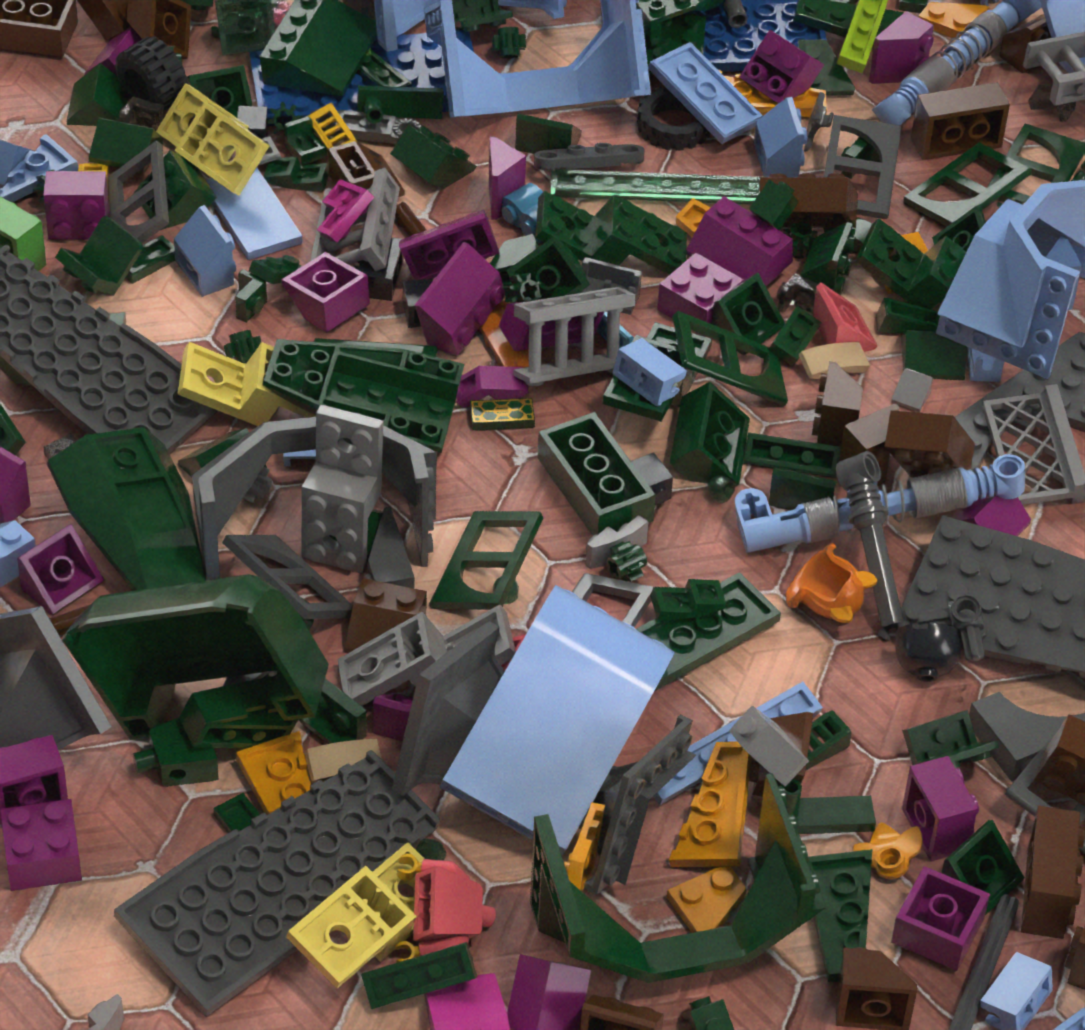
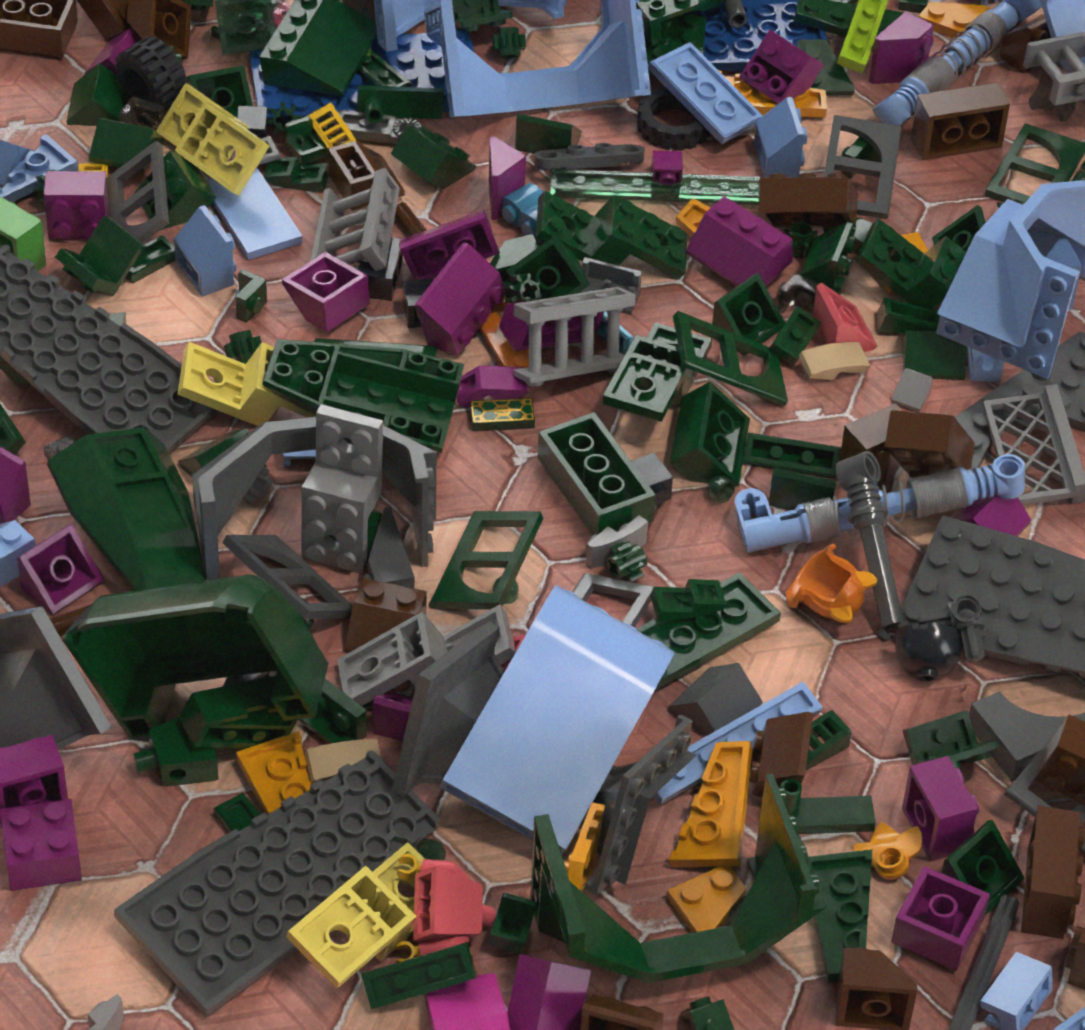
(274, 269): dark green plate -> none
(347, 204): dark pink plate -> none
(512, 923): none -> dark green bracket
(648, 371): light blue hinge -> none
(667, 167): none -> magenta slope
(695, 288): brick -> none
(717, 698): none -> dark grey slope
(769, 745): light grey slope -> none
(774, 203): dark green brick -> none
(817, 120): dark grey piece -> none
(837, 406): reddish brown slope -> none
(950, 211): dark green window -> none

